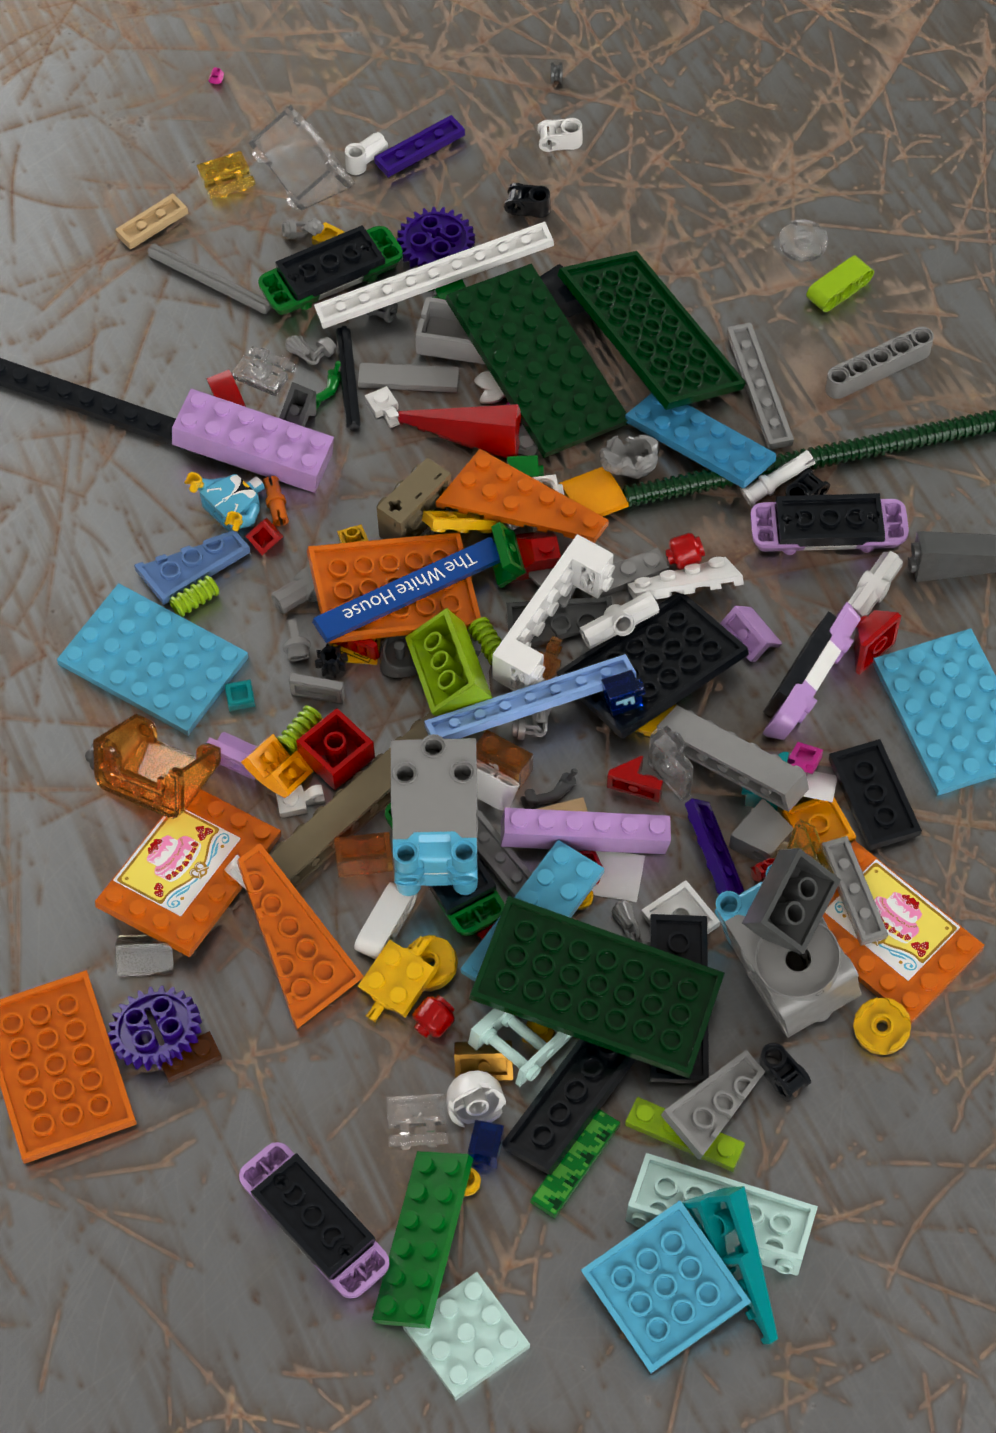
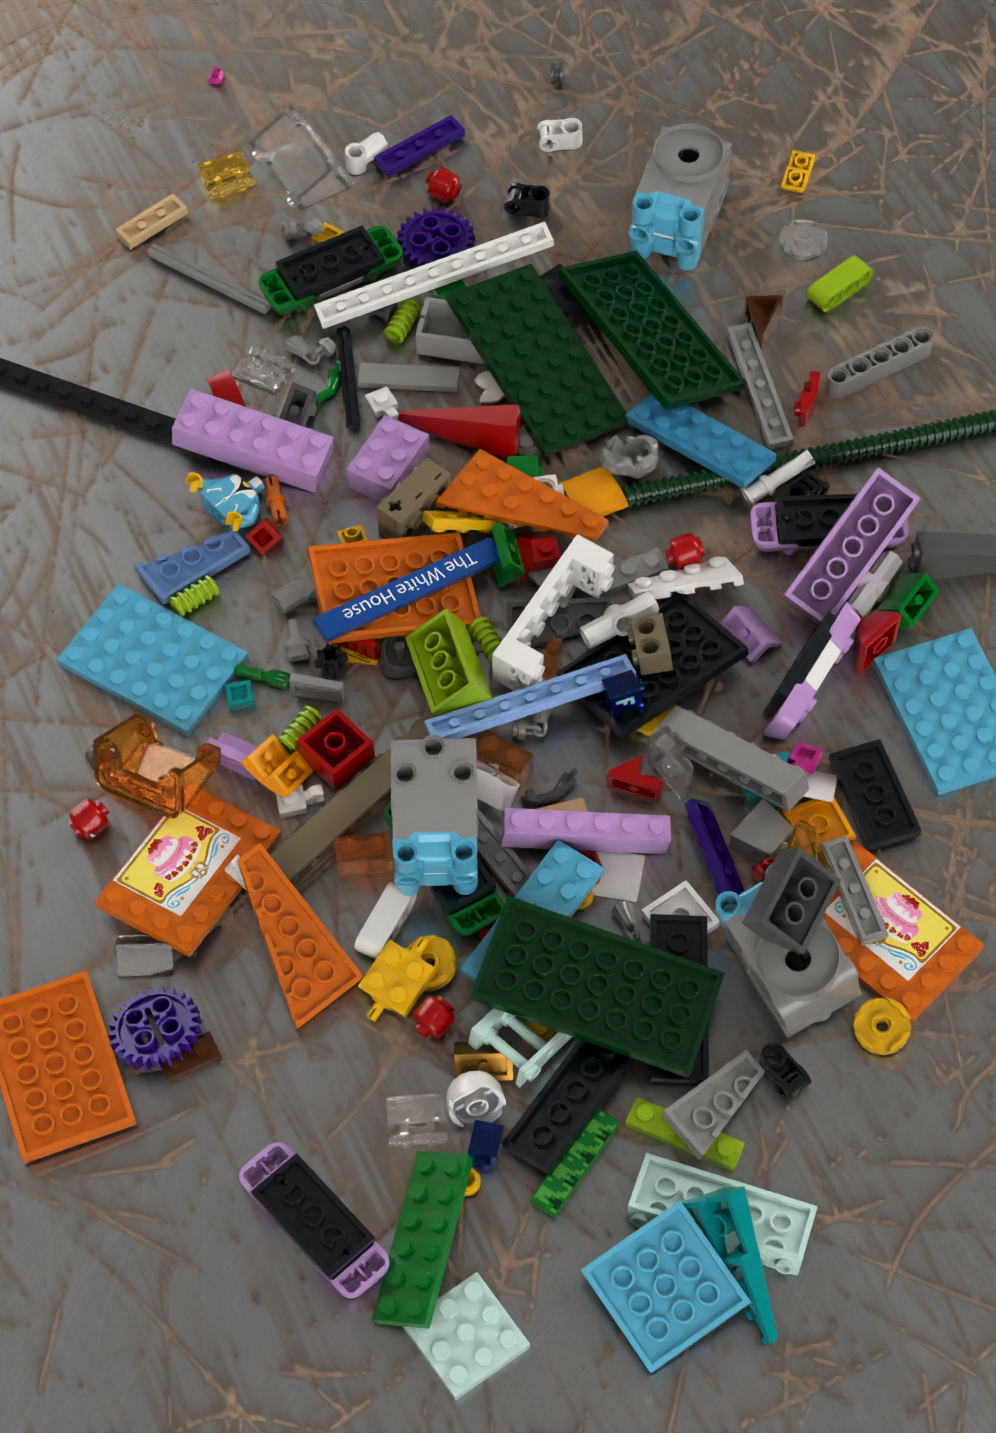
(88, 818): none -> red head
(273, 677): none -> green piece
(387, 458): none -> lavender brick
(402, 320): none -> lime piece
(443, 185): none -> red head
(651, 644): none -> dark tan brick
(680, 193): none -> piece
(764, 315): none -> reddish brown slope
(798, 171): none -> yellow slope
(808, 398): none -> red slope
(851, 547): none -> lavender brick
(910, 598): none -> green brick

